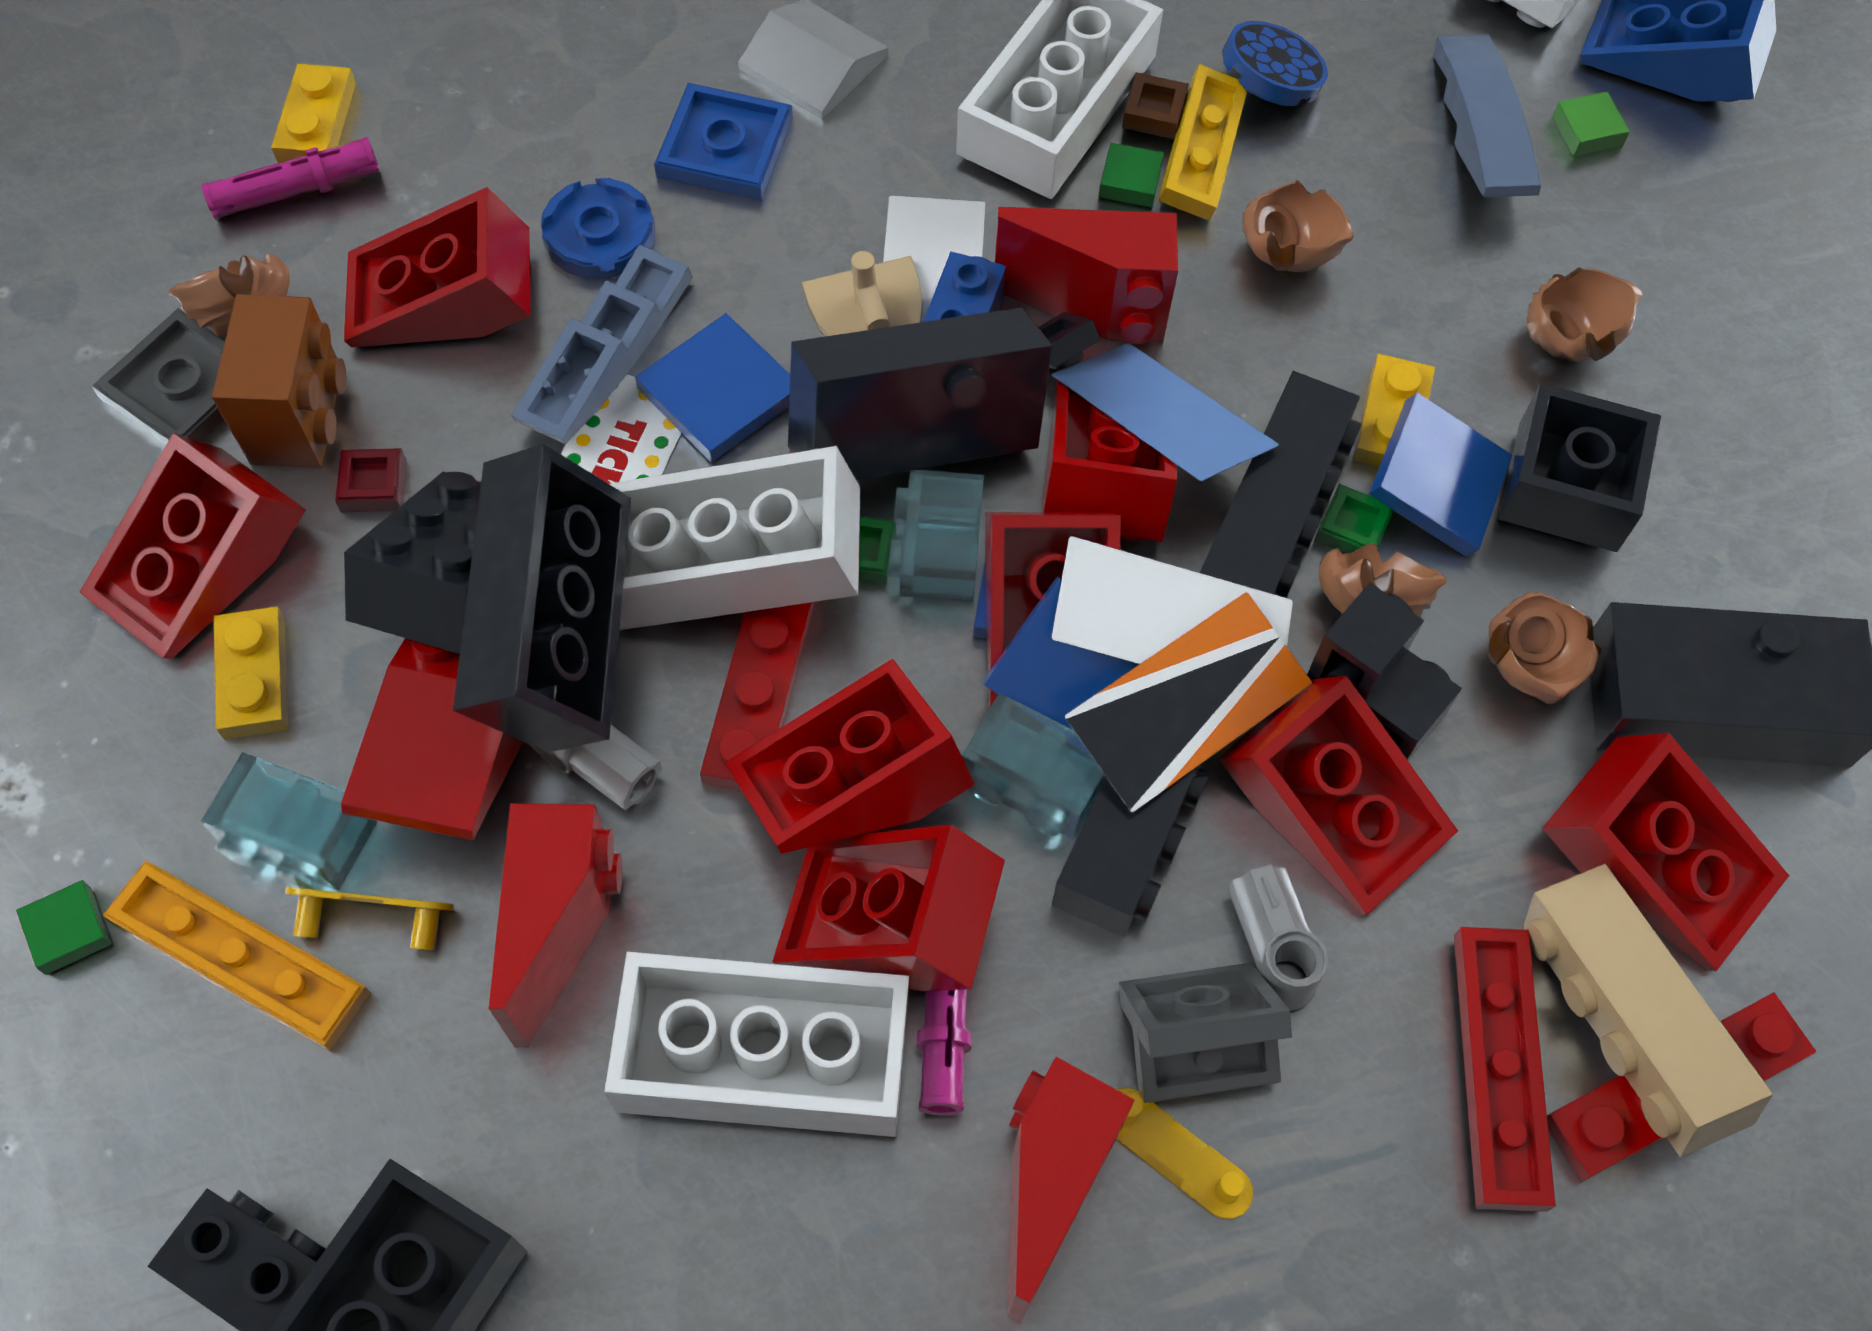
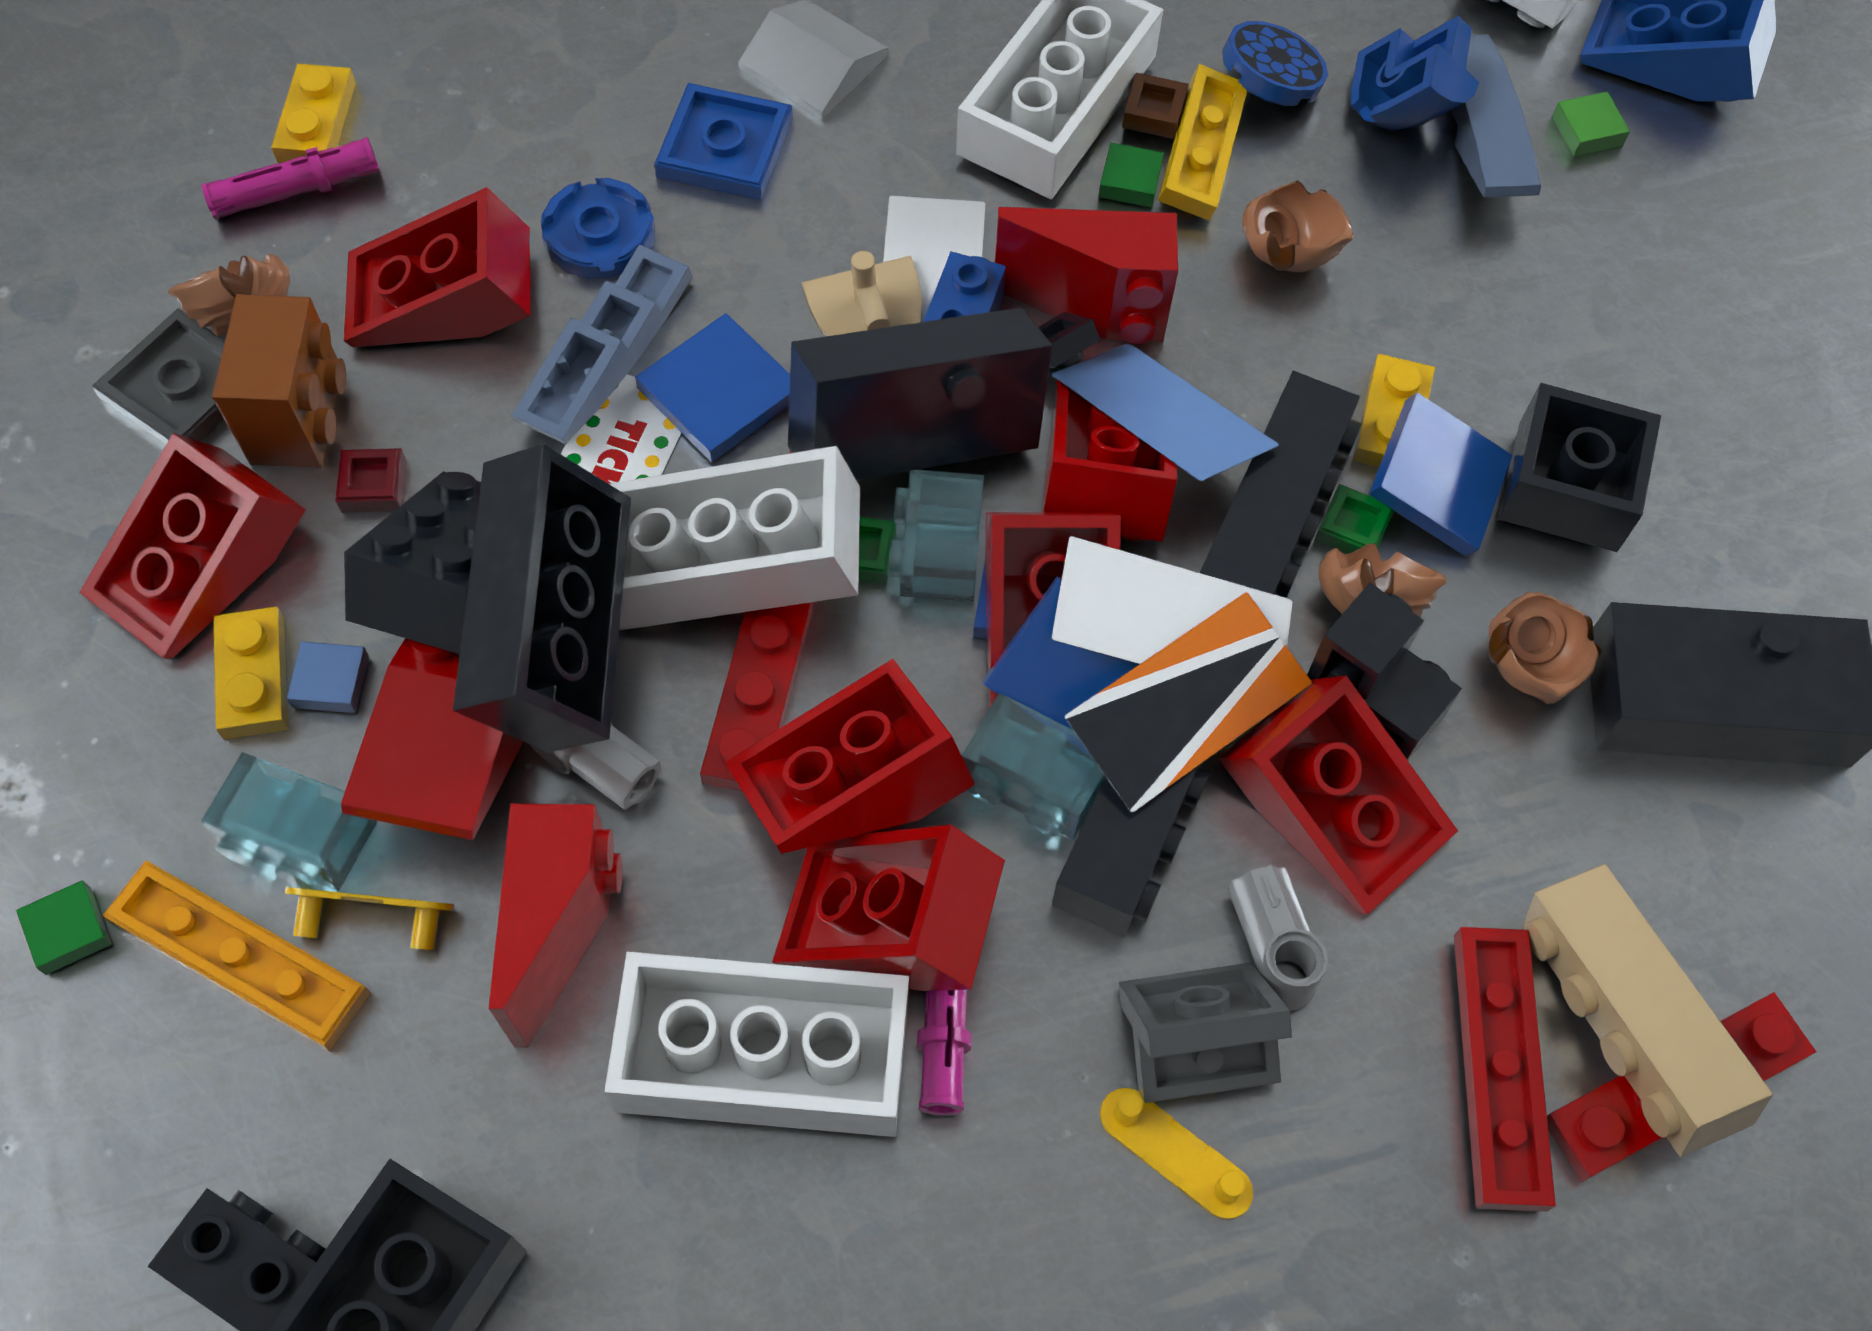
(328, 677): none -> medium blue tile
(1061, 1144): red slope -> none
(1413, 81): none -> blue brick
(1582, 314): nougat hair -> none
(1669, 845): red slope -> none

